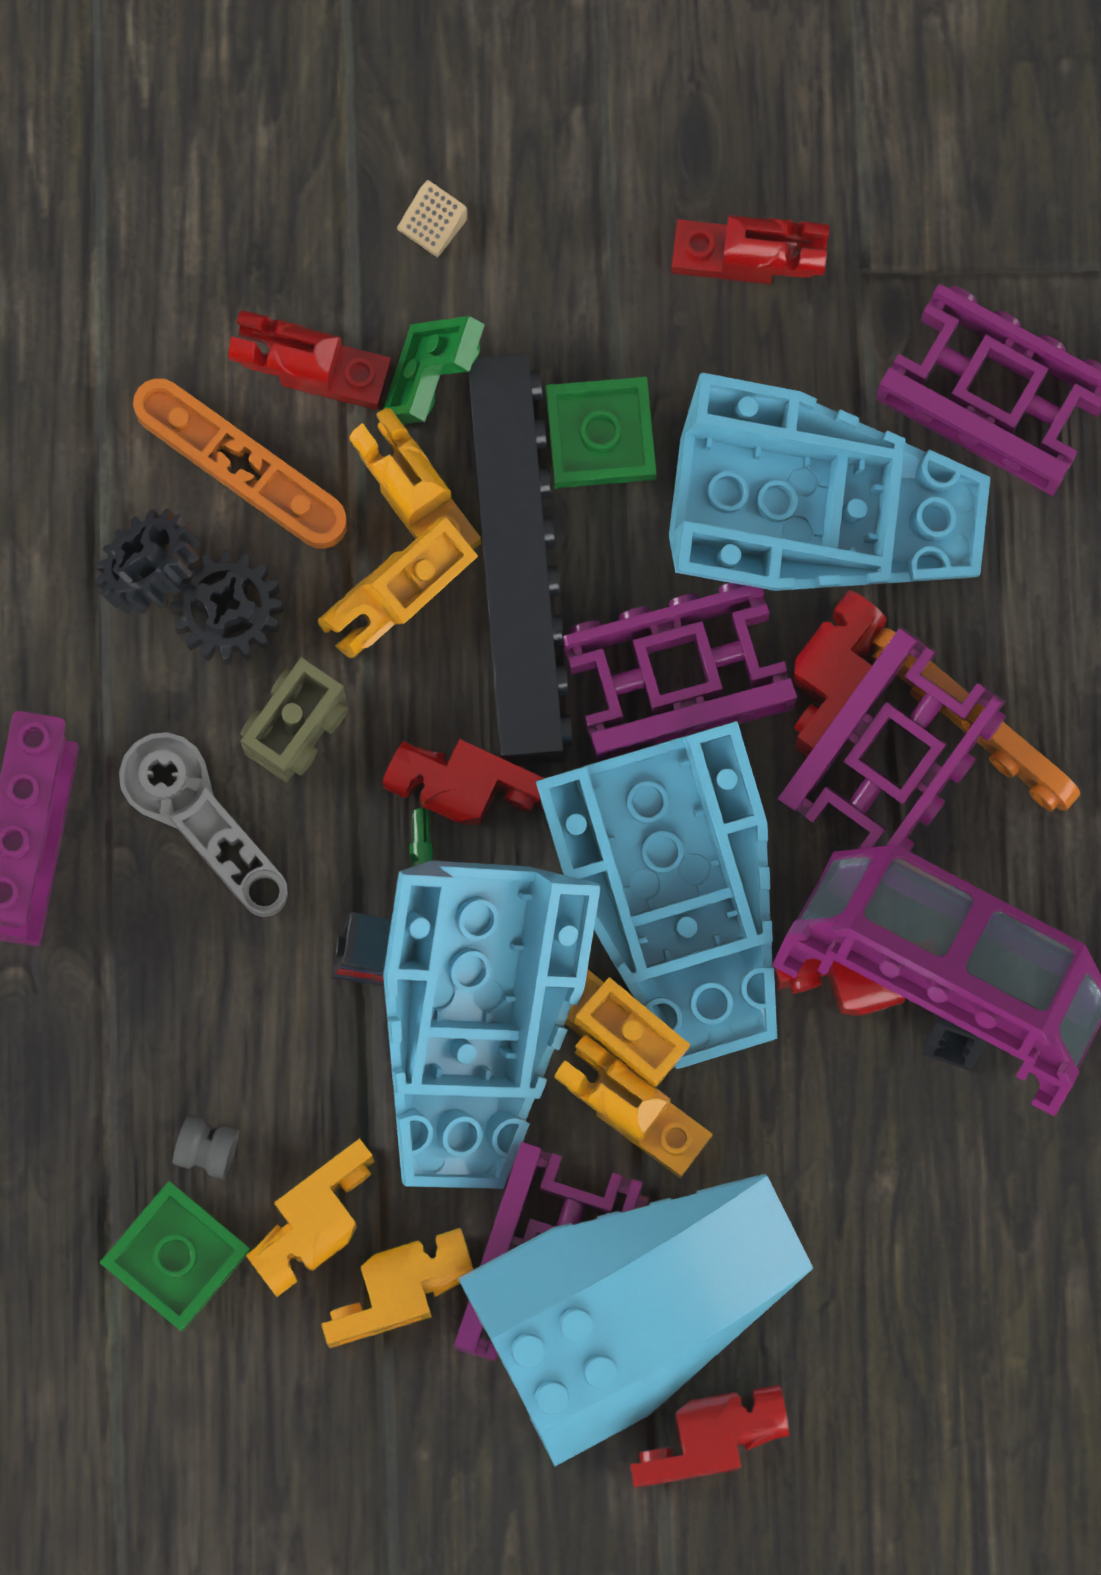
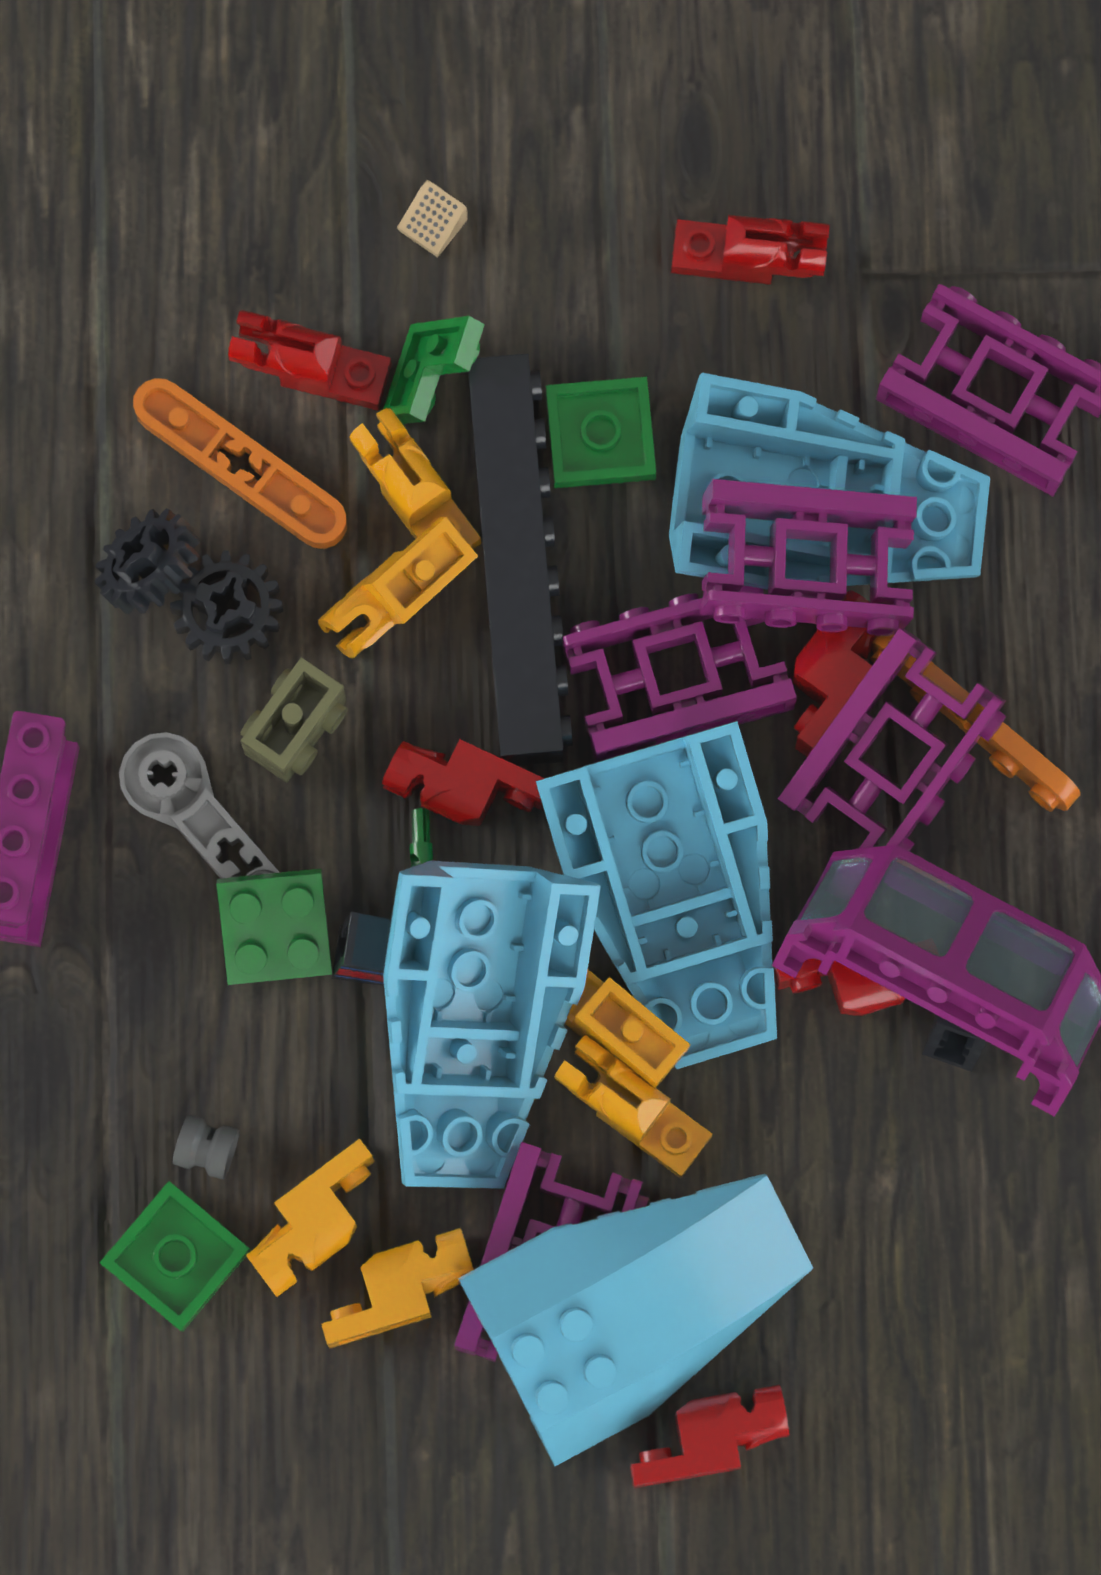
(274, 926): none -> green plate
(812, 516): none -> magenta fence

